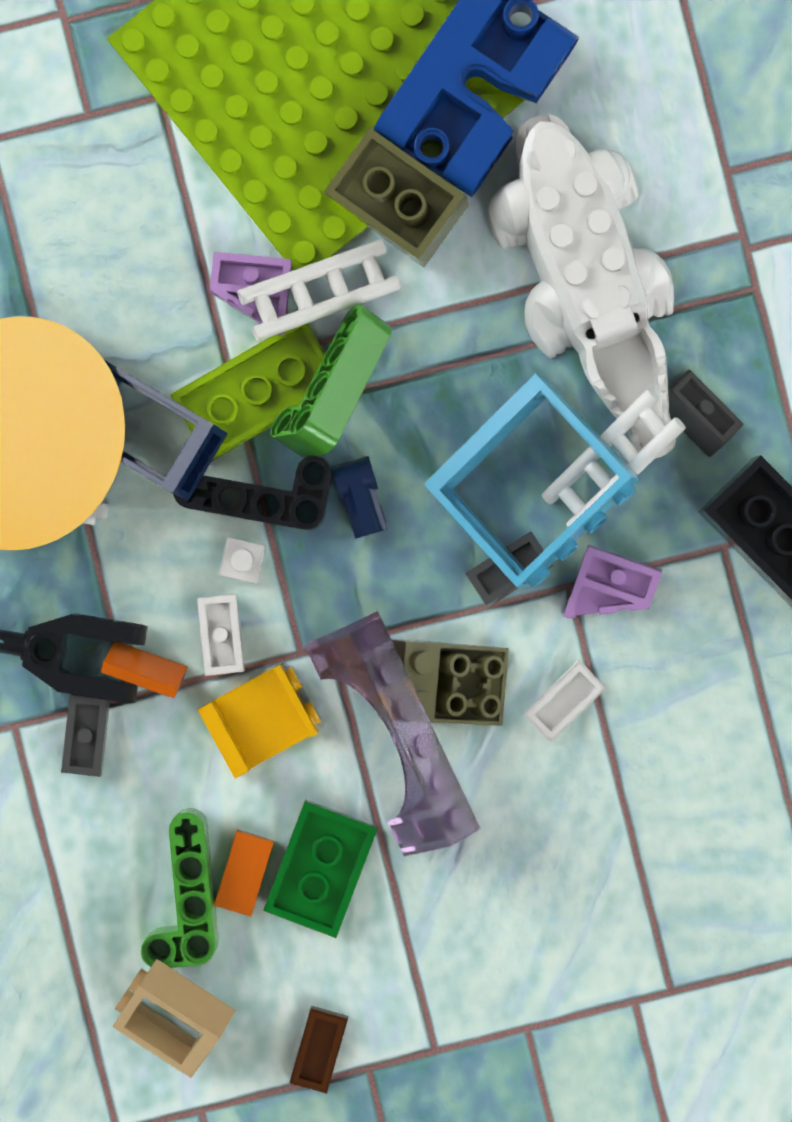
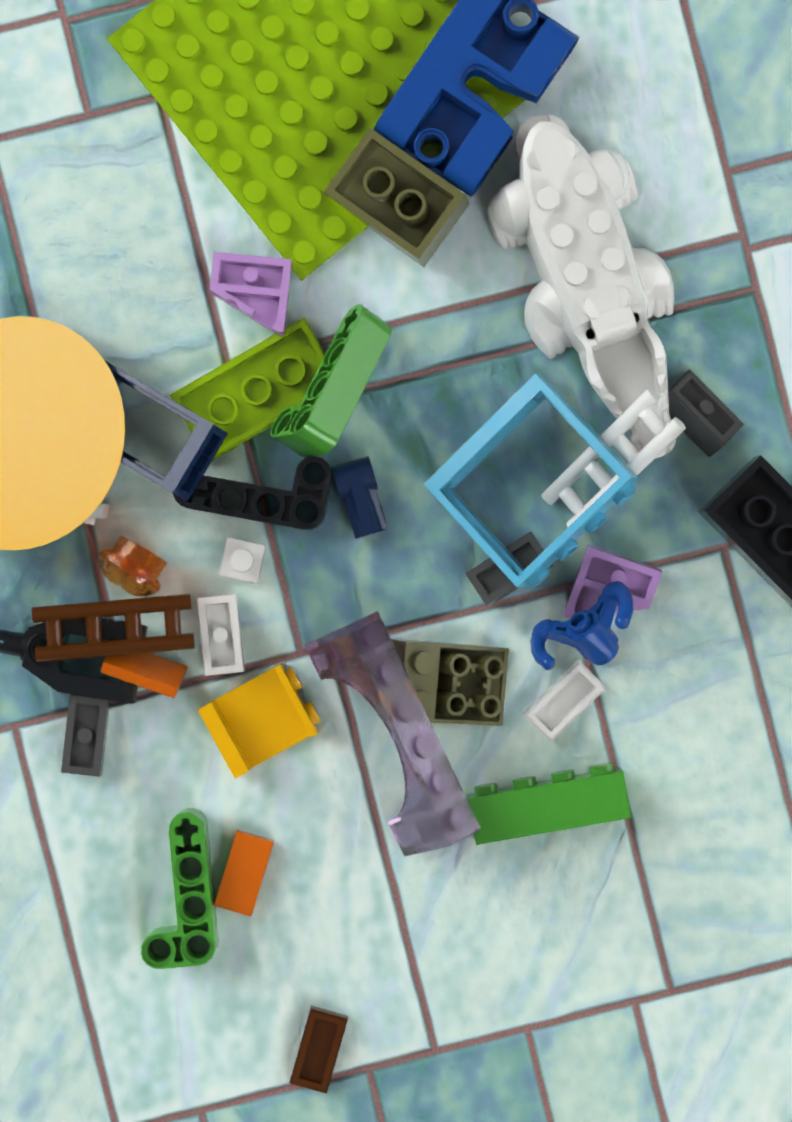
(92, 614): none -> reddish brown bar
(132, 567): none -> clear orange piece
(182, 1000): tan window -> none
(307, 310): white bar -> none
(320, 868): green plate -> none
(549, 805): none -> bright green brick
(587, 630): none -> blue piece

